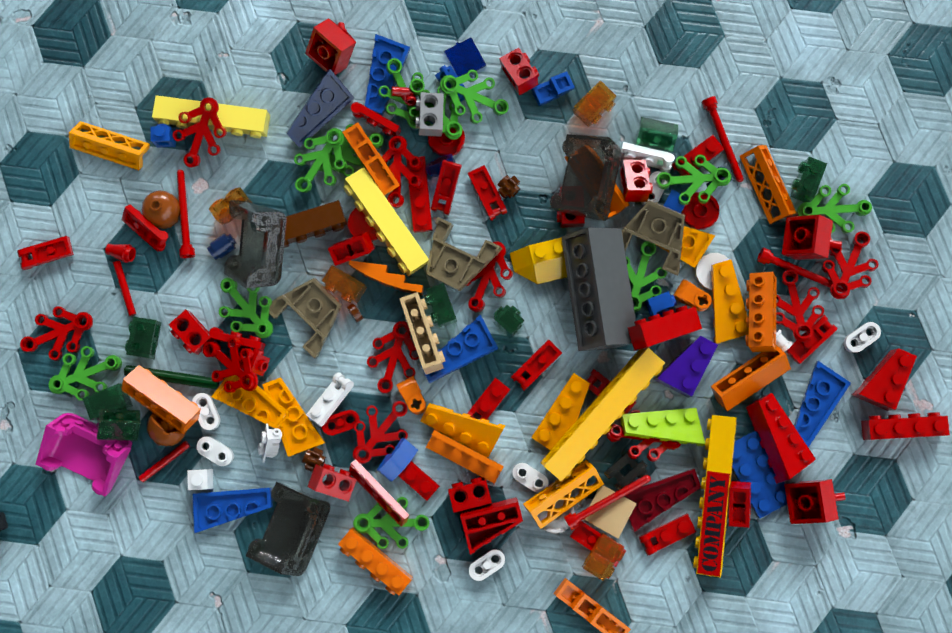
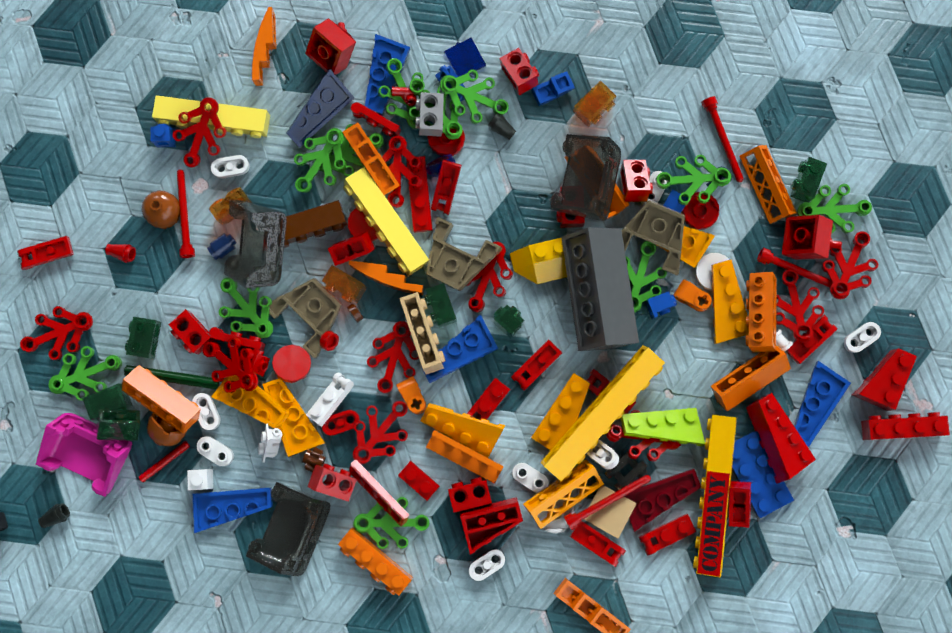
(54, 515): none -> pearl dark grey cone
(106, 146): light orange fence -> none
(124, 288): red bar -> none
(144, 228): red plate -> none
(231, 166): none -> white plate
(265, 41): none -> orange slope
(291, 363): none -> tile
(329, 340): none -> red tile
(397, 461): slope -> none
(487, 192): red plate -> none
(501, 126): none -> pearl dark grey cone
(508, 186): reddish brown gear -> none
(603, 455): none -> white plate
(603, 556): clear orange brick -> none
(653, 157): white plate -> none
(657, 134): clear green brick -> none
(664, 328): red brick -> none
(688, 368): dark purple wedge -> none
(709, 148): red plate -> none
(812, 501): red piece -> none

